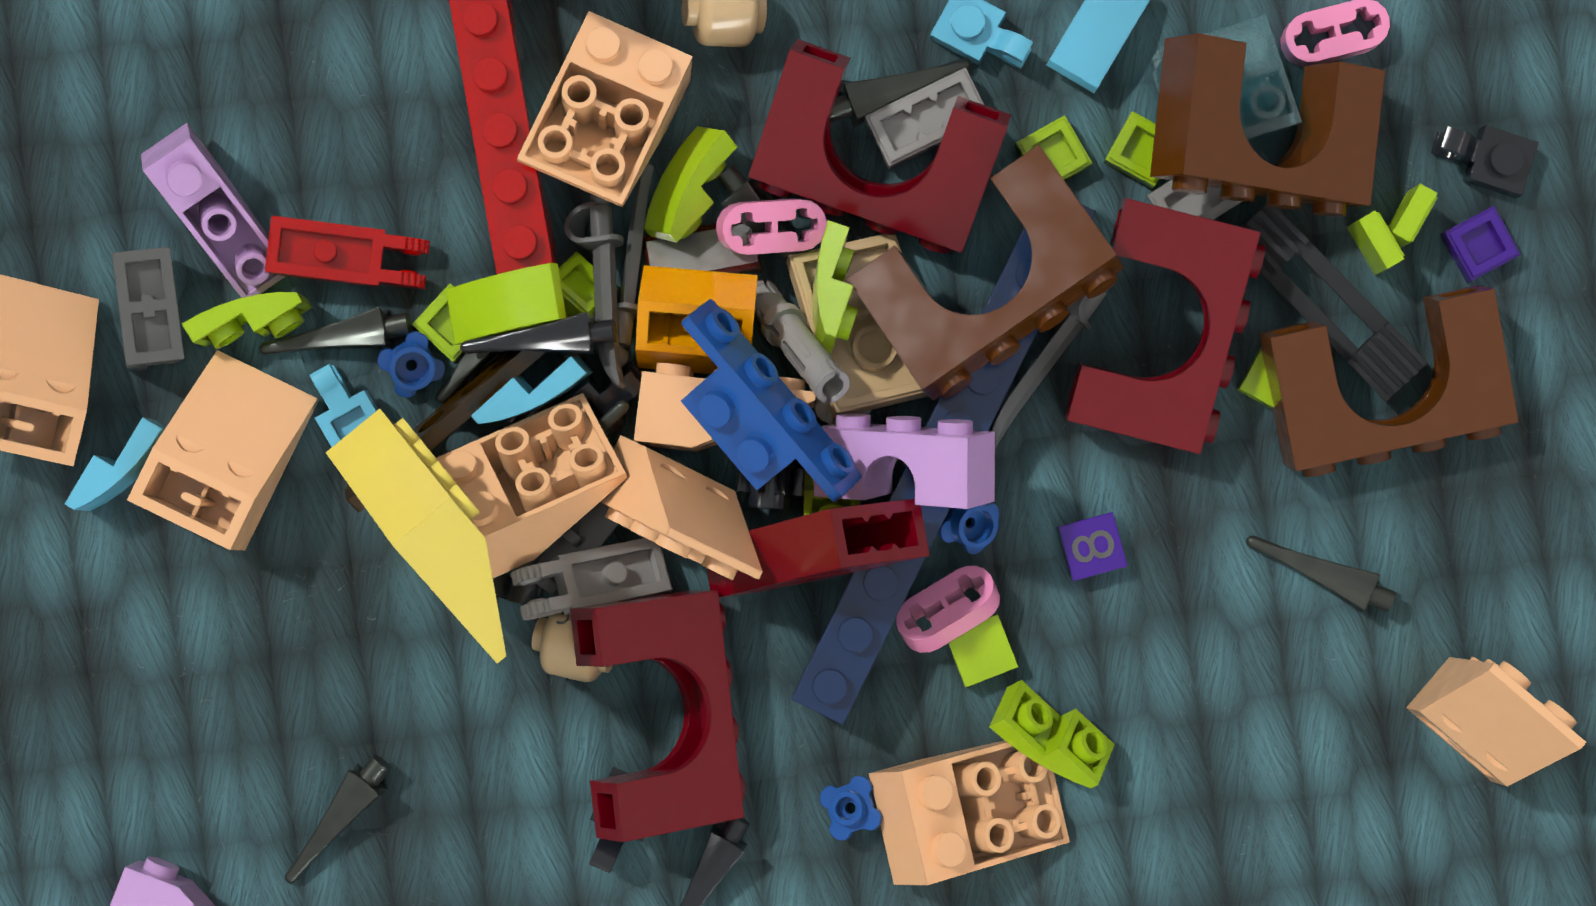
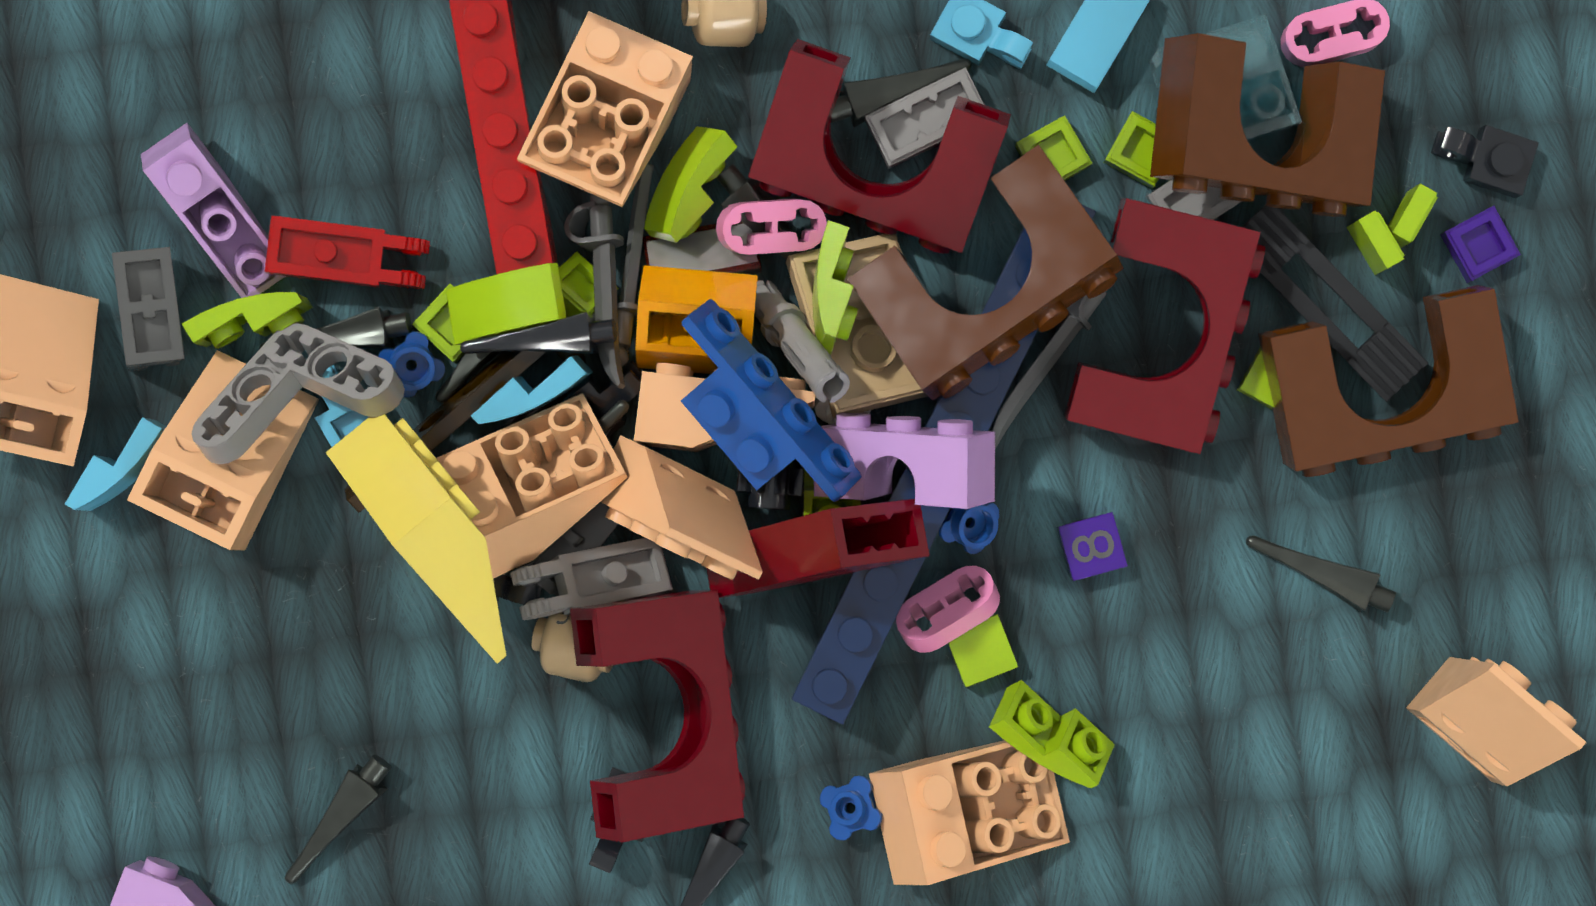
(287, 371): none -> light grey beam

